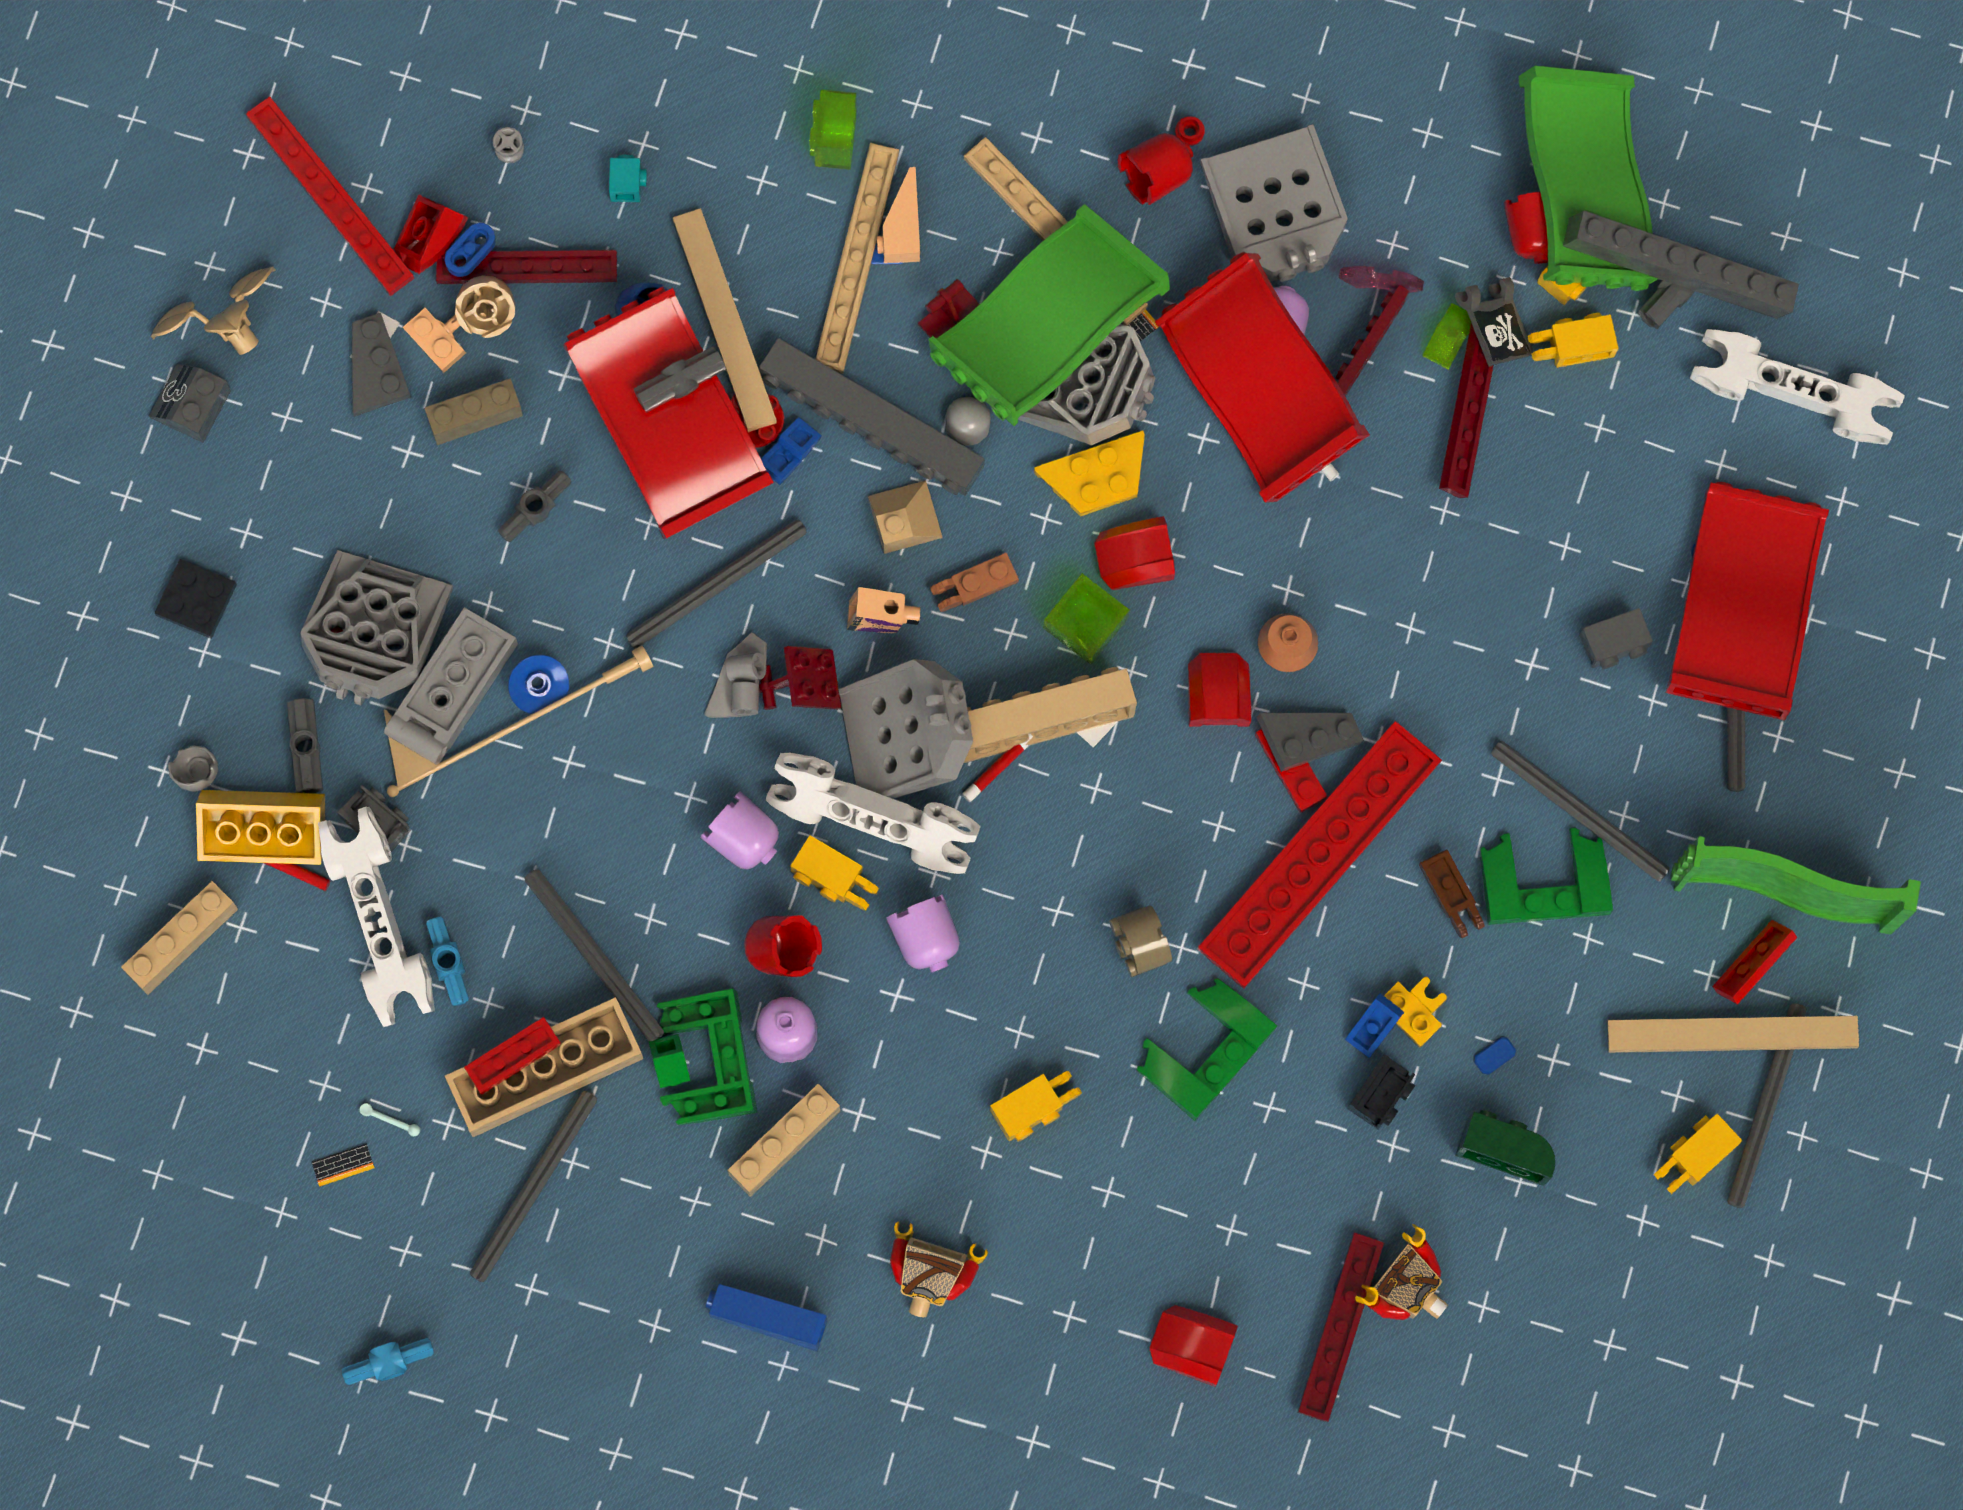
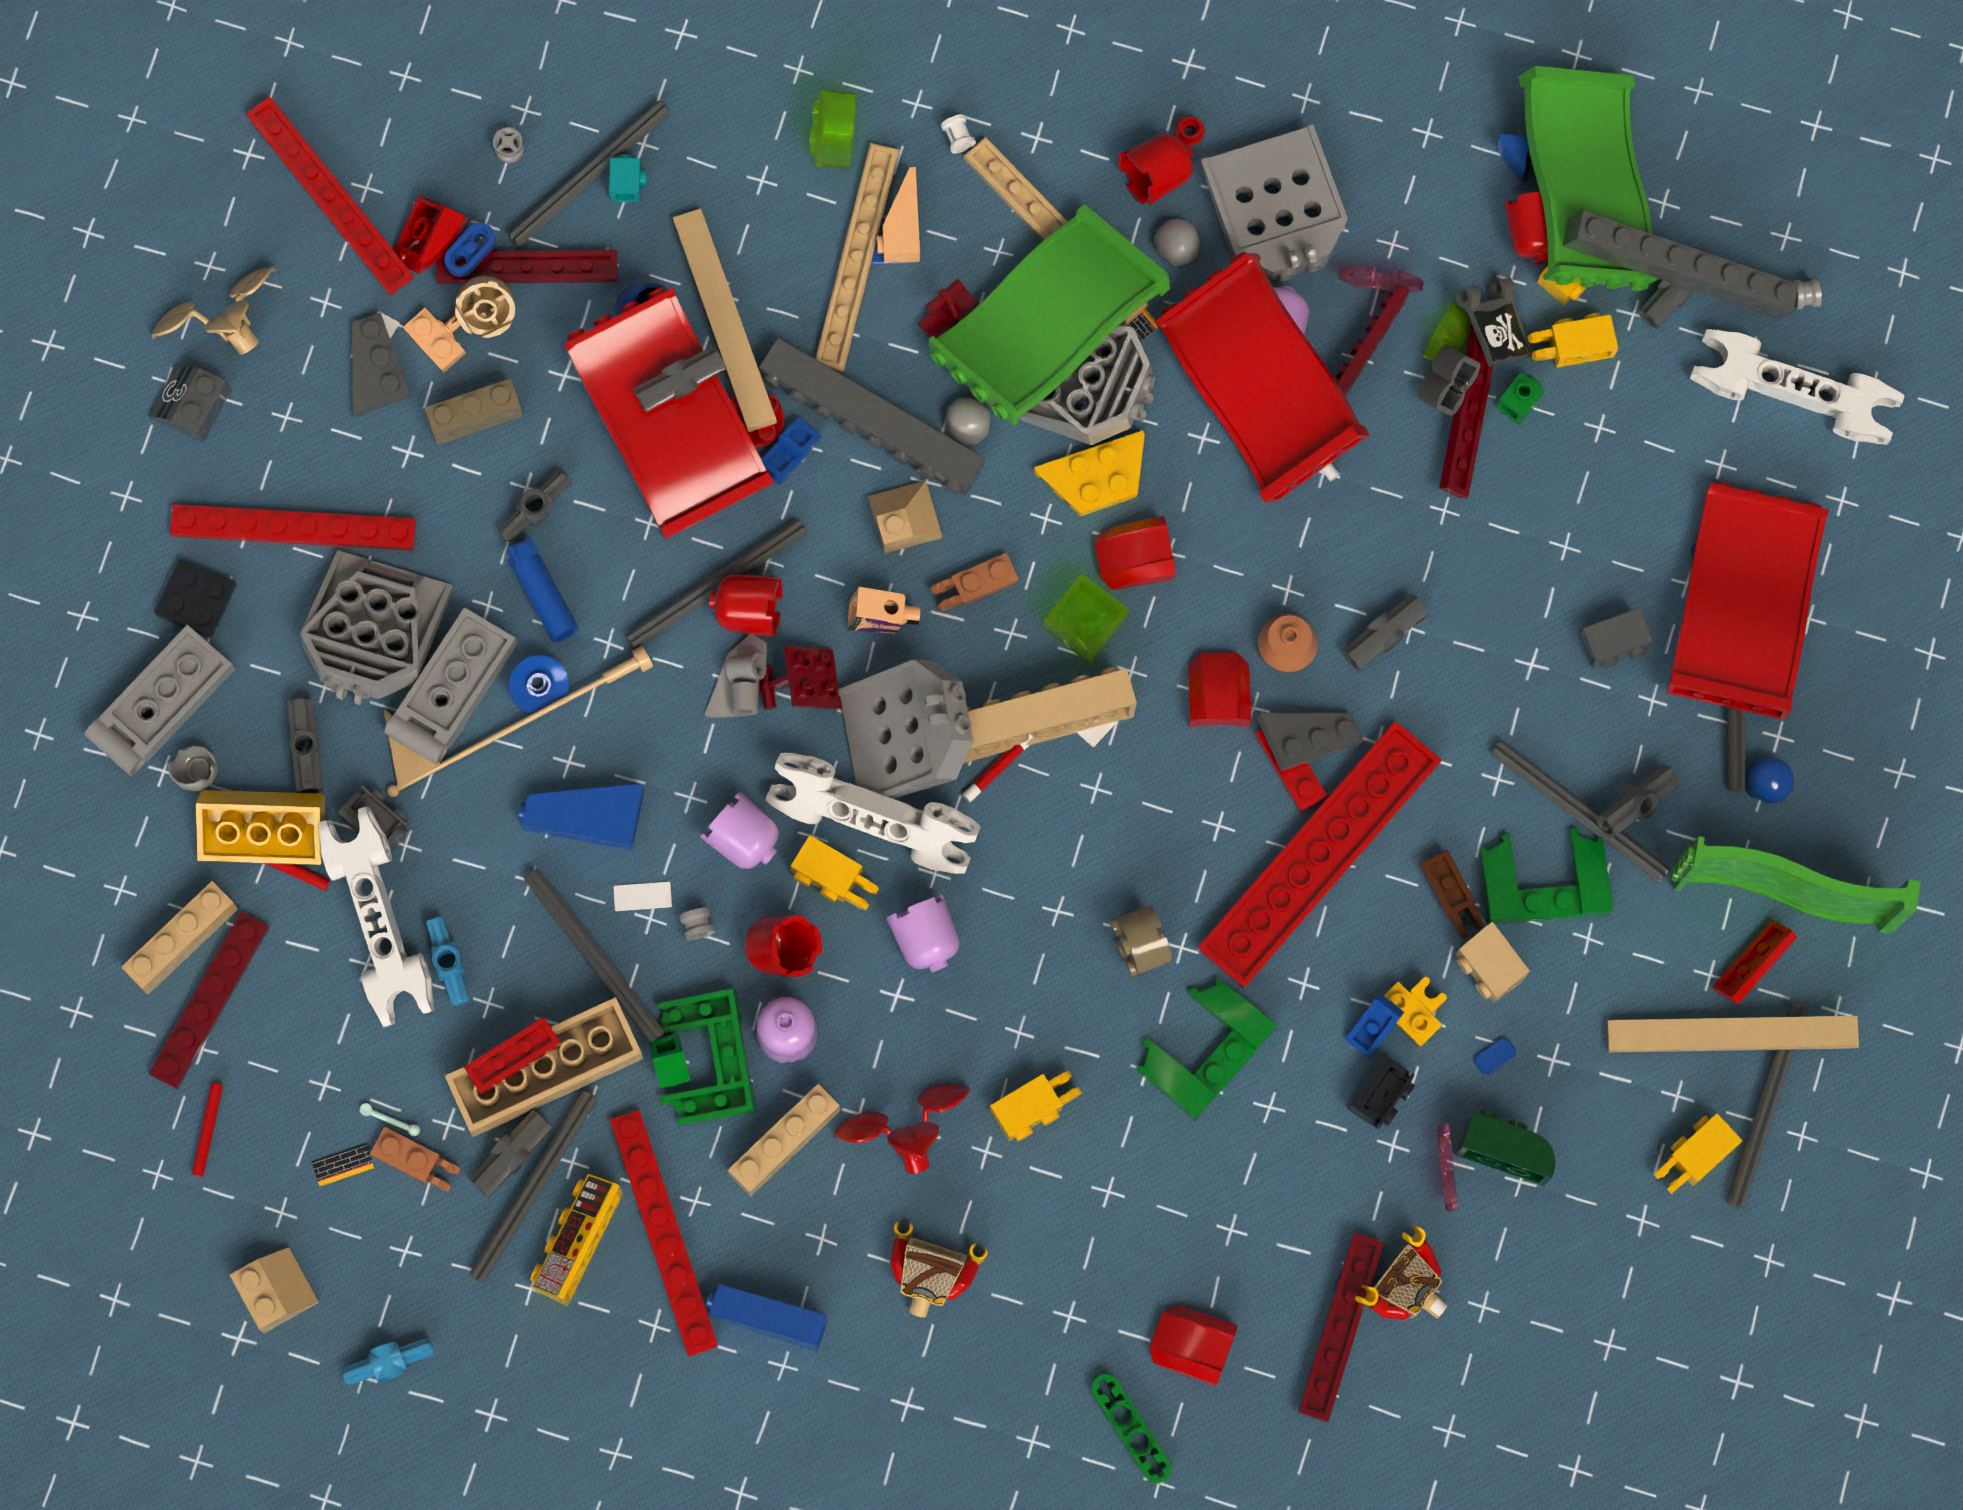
(171, 688): none -> light grey hinge
(207, 1130): none -> red bar
(209, 1000): none -> dark red plate
(274, 1289): none -> tan slope
(293, 527): none -> red plate
(411, 1158): none -> nougat hinge
(510, 1153): none -> dark grey piece
(541, 590): none -> blue piece
(577, 1238): none -> slope
(588, 173): none -> dark grey axle
(588, 815): none -> blue slope
(642, 896): none -> white sticker
(664, 1233): none -> red plate
(697, 924): none -> light grey wheel
(748, 604): none -> red cylinder
(913, 1139): none -> red plant
(958, 134): none -> white bush
(1135, 1426): none -> green beam
(1177, 242): none -> light grey hair
(1385, 632): none -> dark grey piece
(1447, 382): none -> dark grey brick
(1447, 1167): none -> clear pink tile
(1492, 963): none -> tan slope
(1514, 151): none -> blue slope
(1520, 398): none -> green brick
(1638, 801): none -> dark grey piece
(1769, 780): none -> blue hair
(1808, 293): none -> light grey wheel

